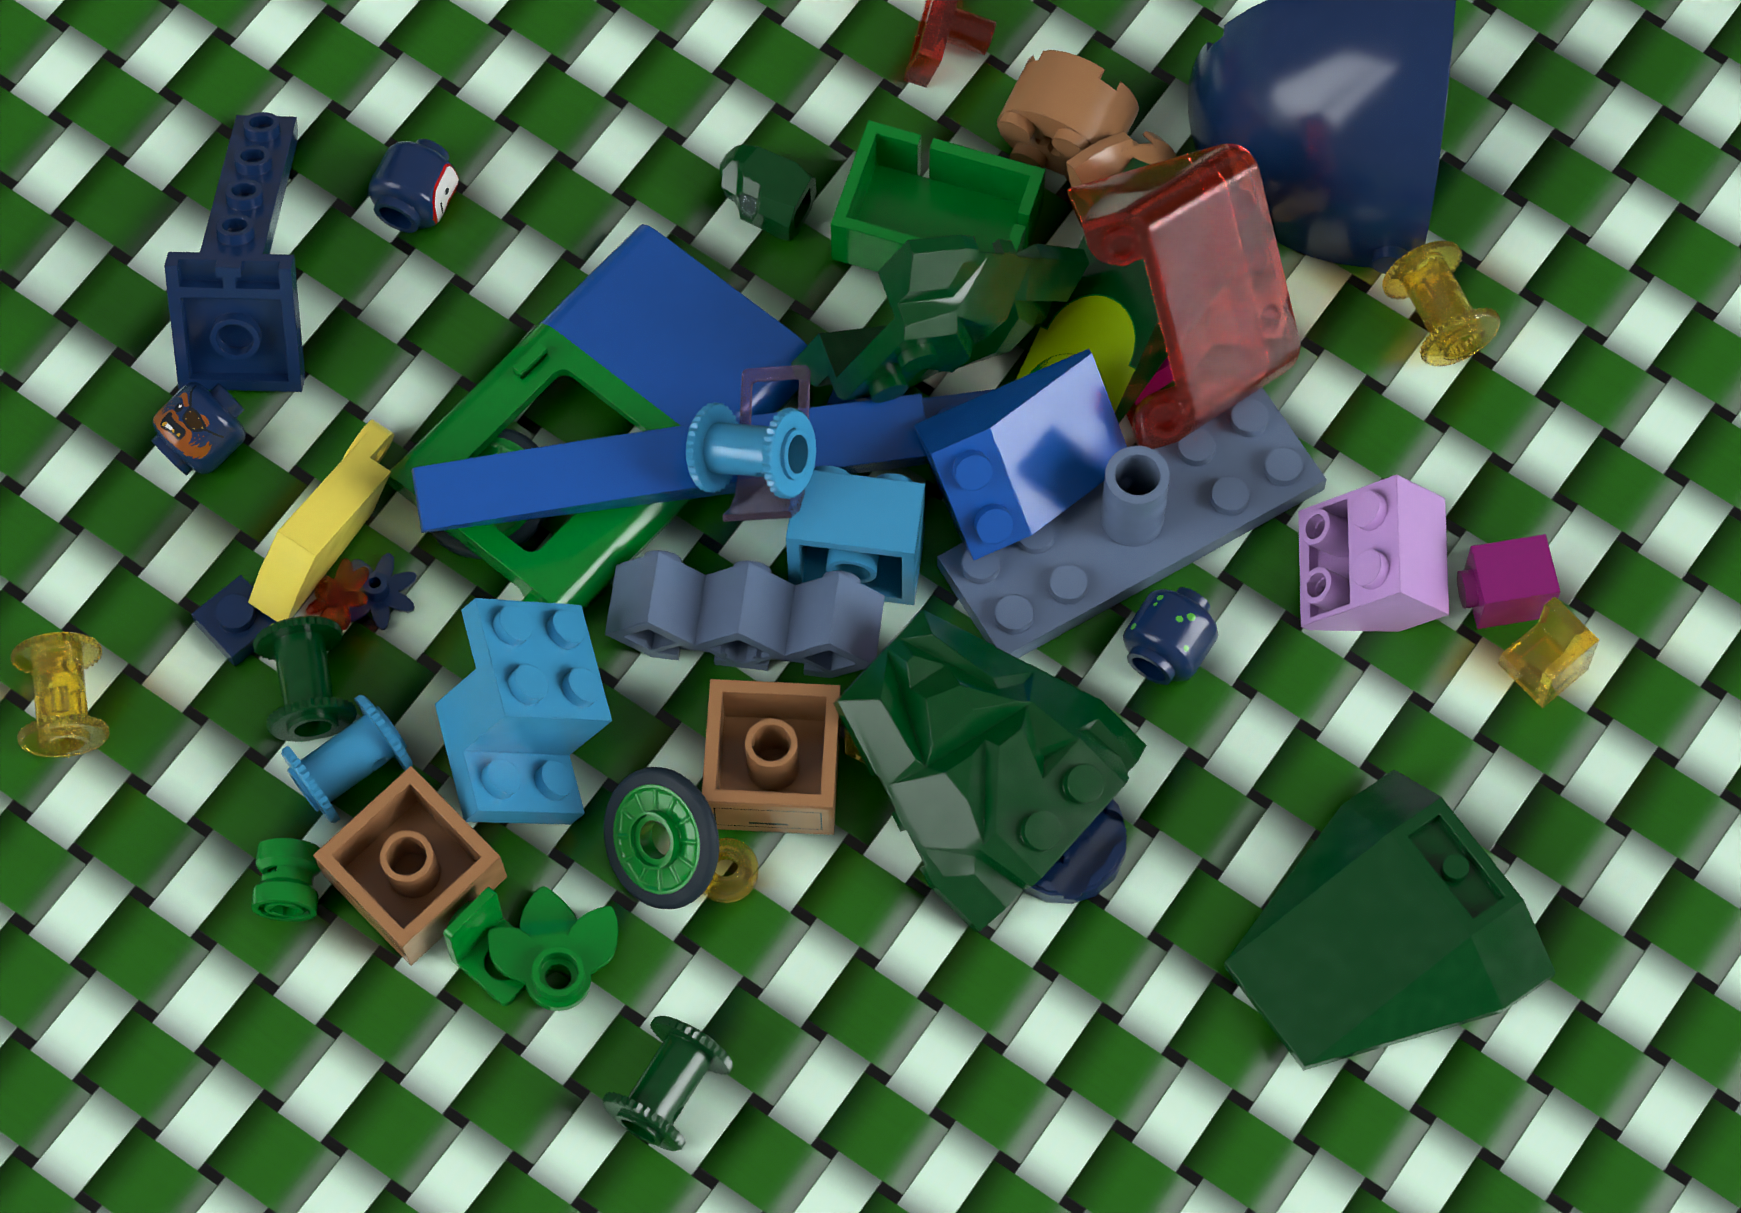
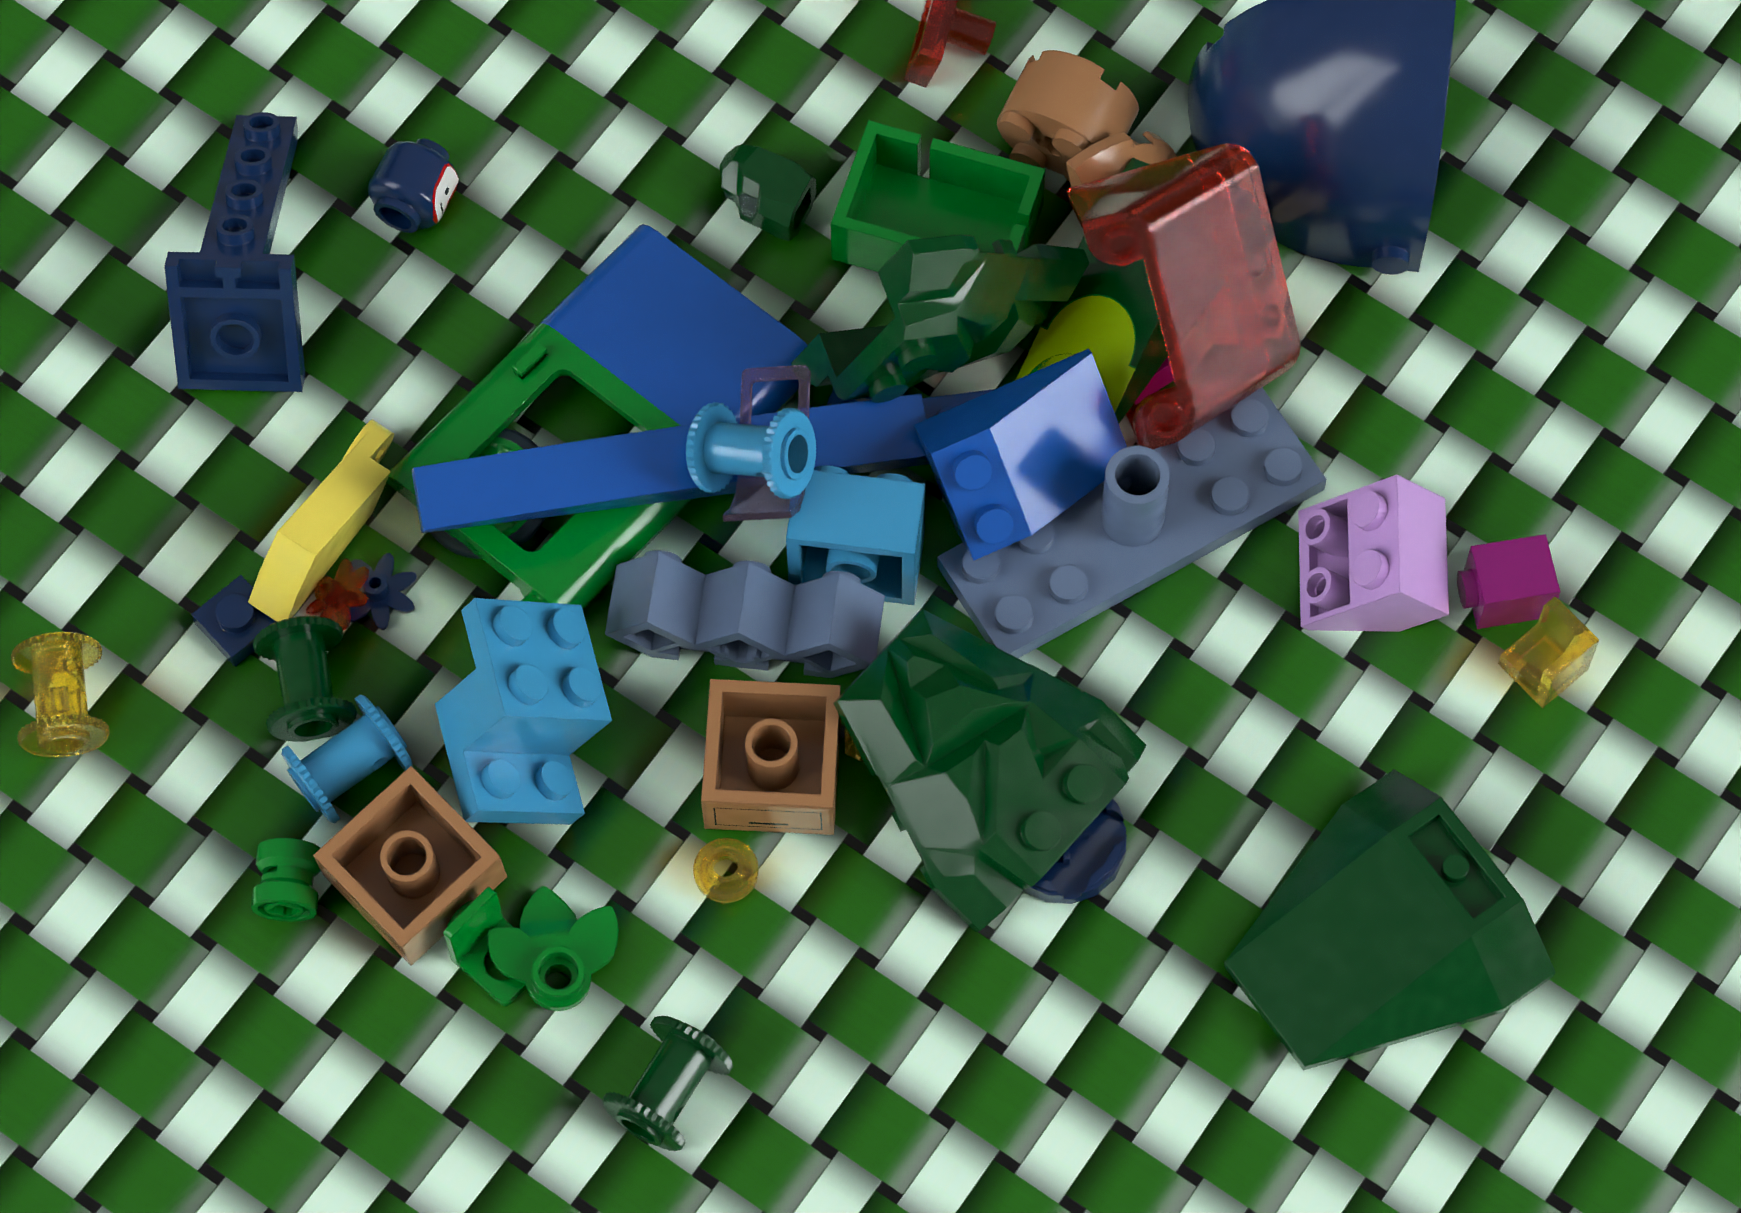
(199, 428): dark blue head -> none
(693, 852): wheel -> none
(1170, 635): dark blue head -> none
(1453, 324): clear yellow hose -> none

